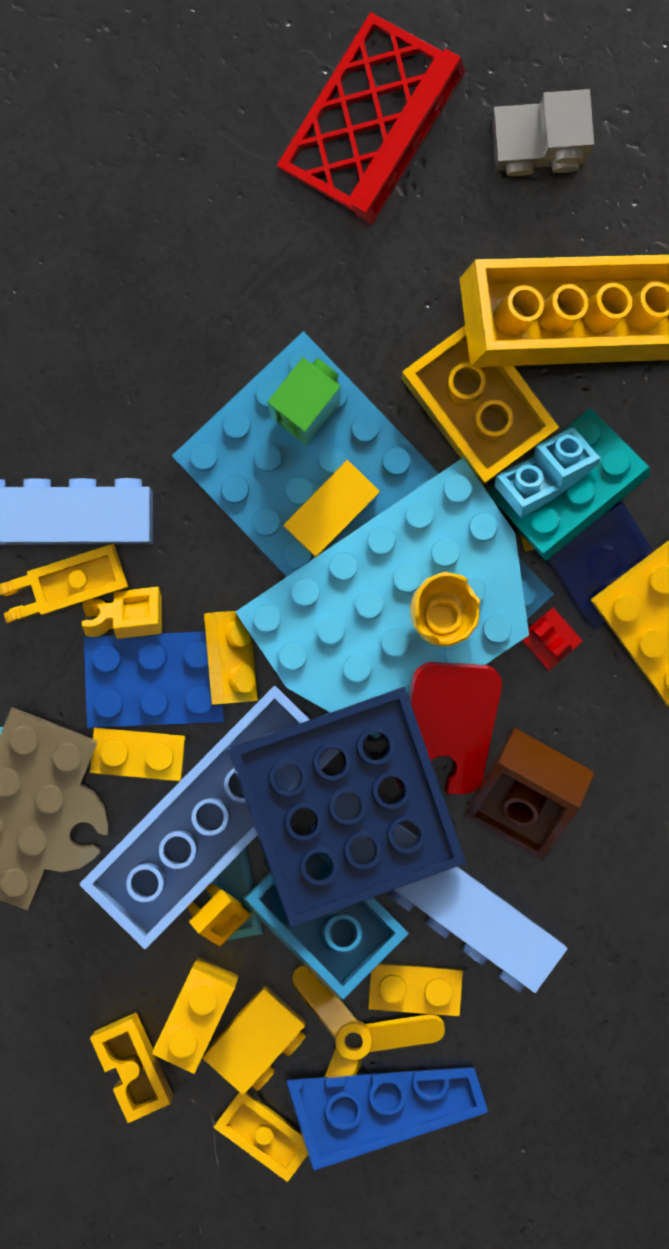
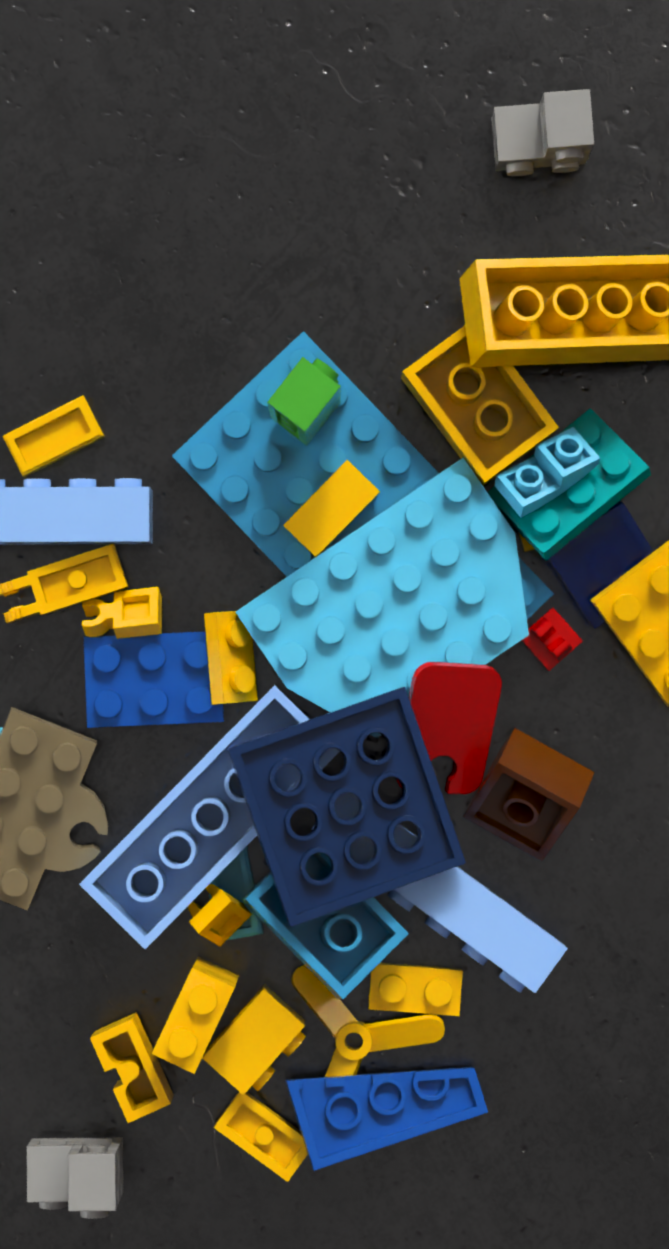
(53, 436): none -> yellow tile
(76, 1172): none -> light grey brick
(138, 754): yellow plate -> none
(406, 134): red fence -> none
(445, 609): yellow hair -> none

